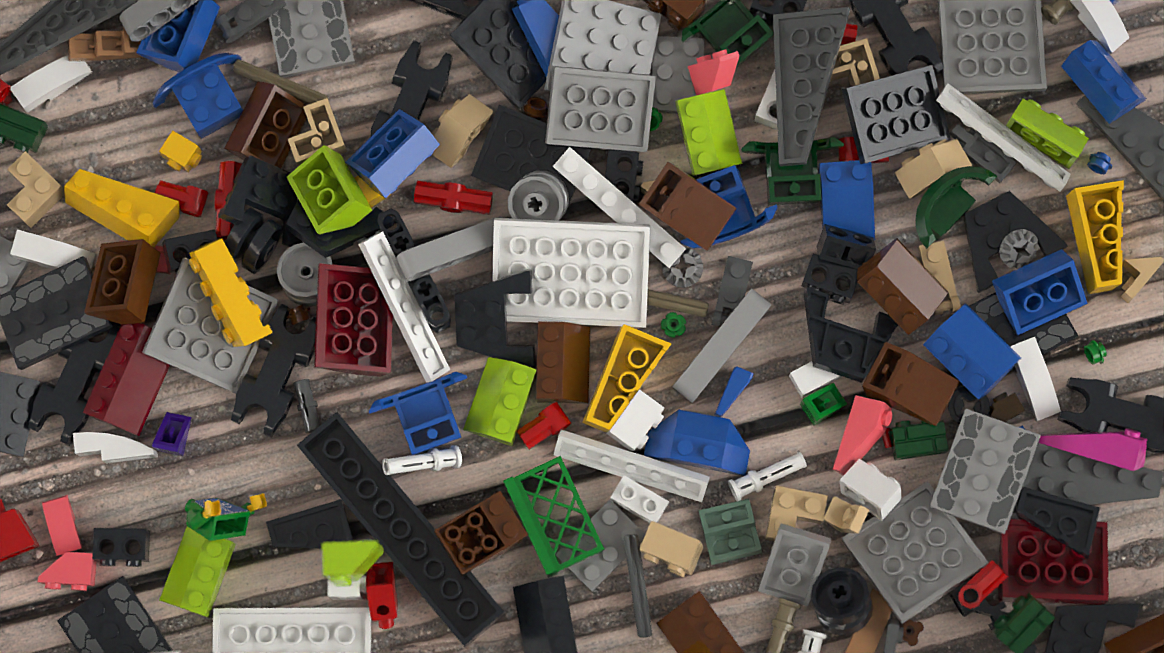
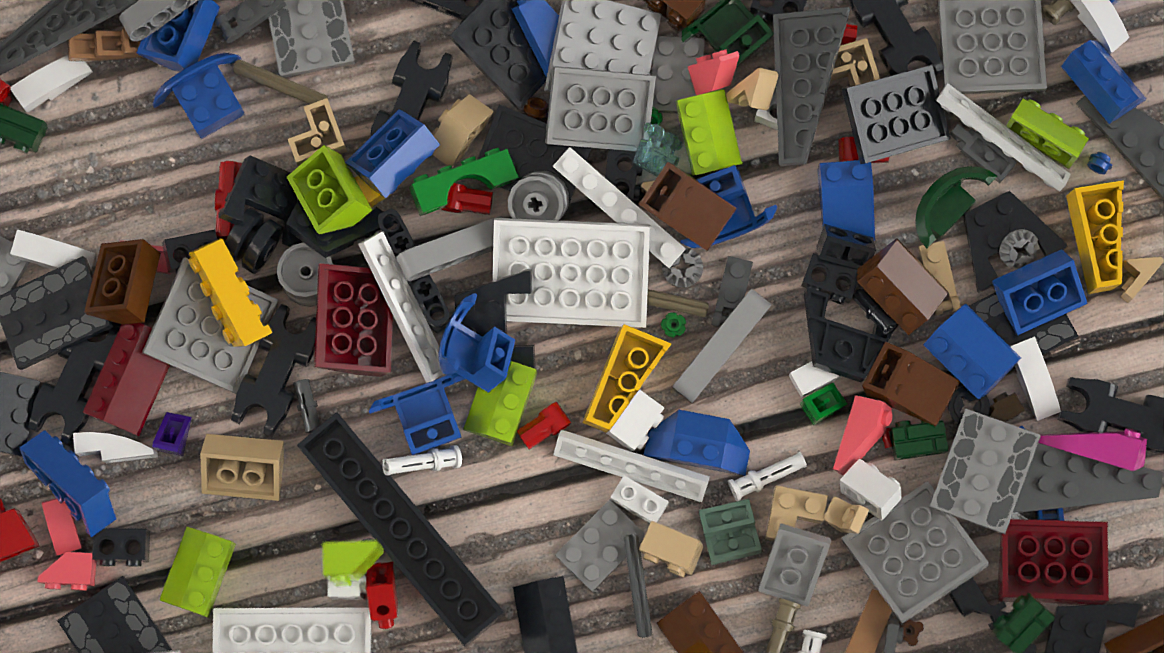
(39, 190): tan brick -> none
(70, 481): none -> blue wedge
(122, 207): yellow wedge -> none
(180, 152): yellow brick -> none
(190, 199): red piece -> none
(220, 519): green torso -> none
(242, 467): none -> tan slope
(267, 125): reddish brown slope -> none
(298, 314): reddish brown plate -> none
(311, 527): black wing -> none
(474, 357): none -> blue piece
(481, 533): reddish brown slope -> none
(493, 170): none -> green arch
(533, 526): green fence -> none
(563, 363): reddish brown slope -> none
(651, 155): none -> clear light blue plate
(737, 383): blue slope -> none
(754, 90): none -> tan slope
(792, 183): dark green piece -> none
(842, 601): black wheel -> none
(874, 311): none -> black axle
(932, 163): tan brick -> none
(984, 583): red piece -> none
(1061, 518): black wing -> none
(1095, 352): green plate -> none

